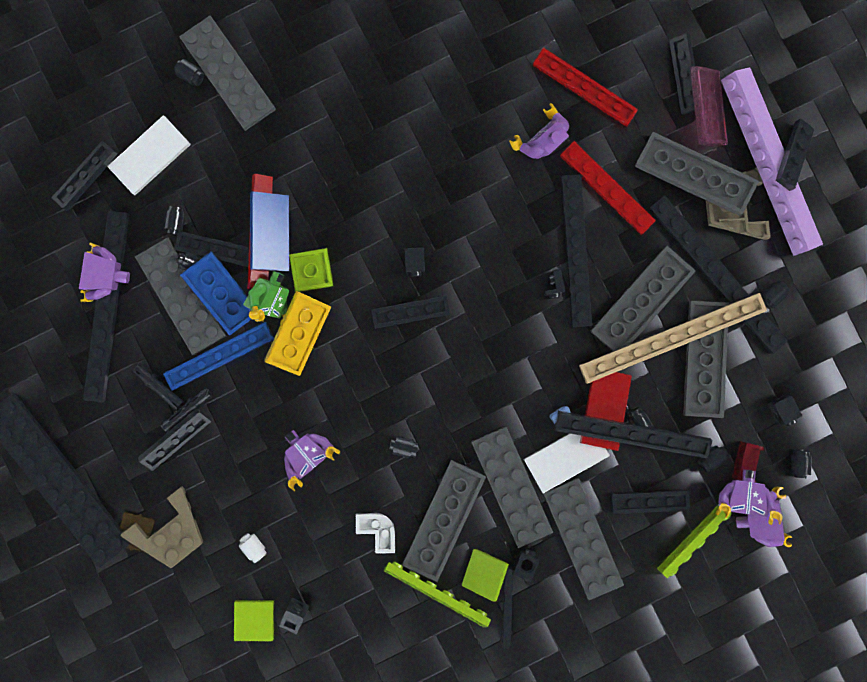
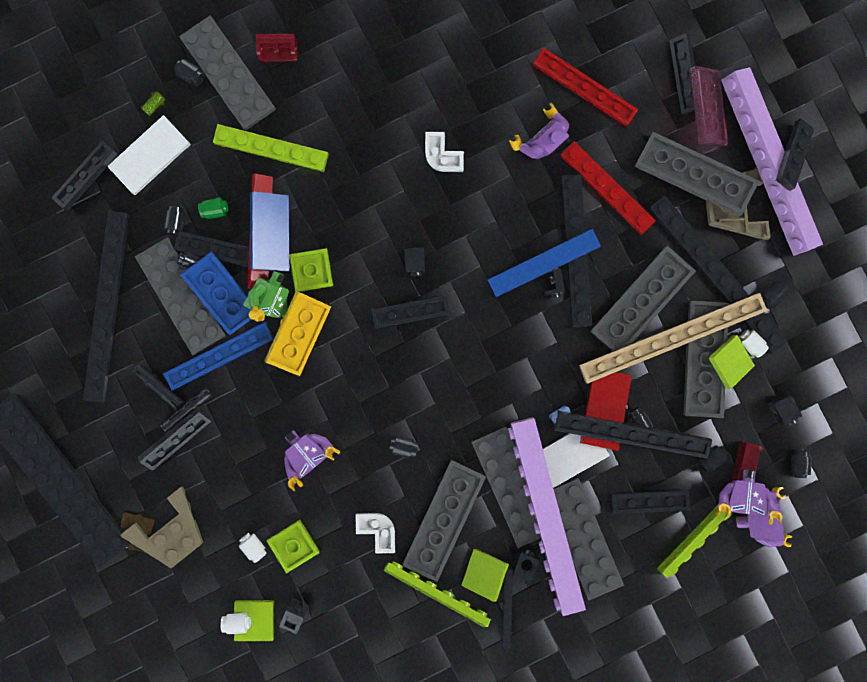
(100, 274): medium lavender torso -> none
(153, 103): none -> clear neon green pin
(213, 208): none -> green brick
(235, 623): none -> white brick
(270, 148): none -> lime plate
(276, 47): none -> dark red hinge
(293, 546): none -> lime tile
(438, 158): none -> white plate
(544, 263): none -> blue tile
(547, 516): none -> lavender brick
(731, 361): none -> lime tile
(753, 343): none -> white brick

